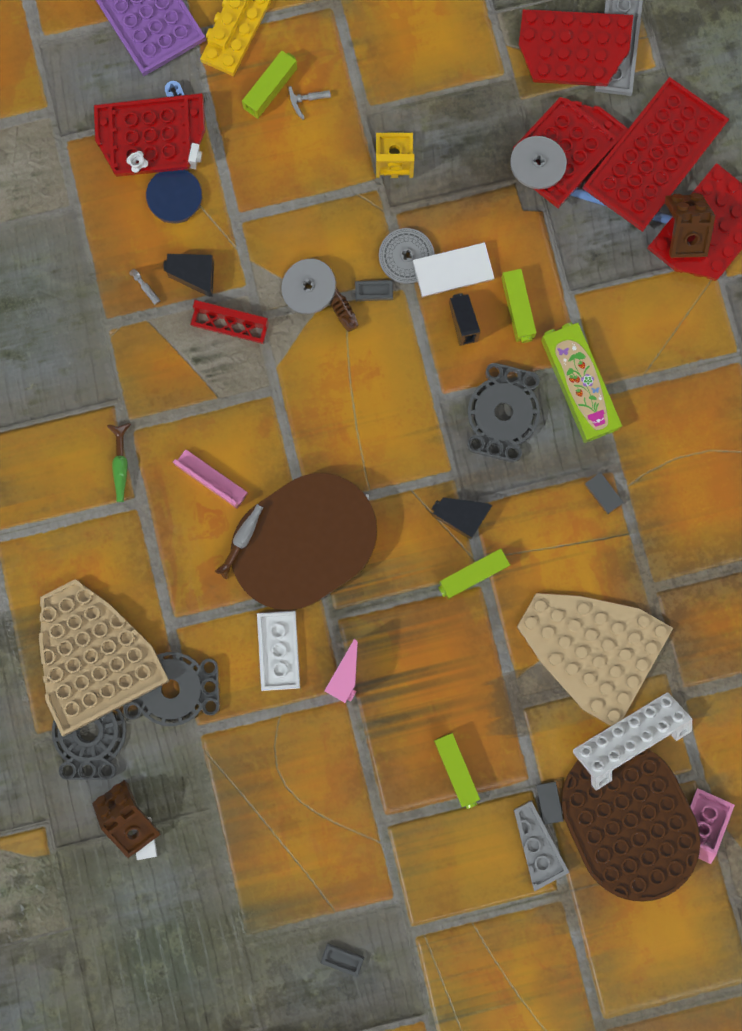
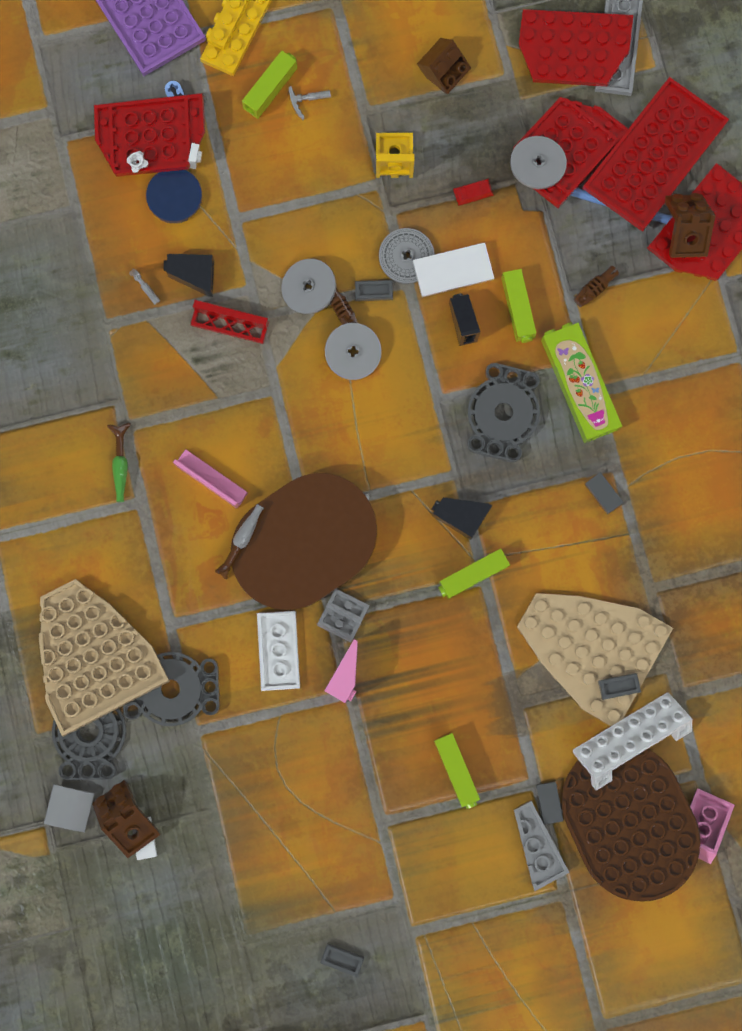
(68, 808): none -> light grey slope
(341, 360): none -> light grey piece
(343, 615): none -> light grey slope
(444, 65): none -> reddish brown slope
(473, 192): none -> red tile
(595, 287): none -> reddish brown hinge
(619, 686): none -> dark grey tile

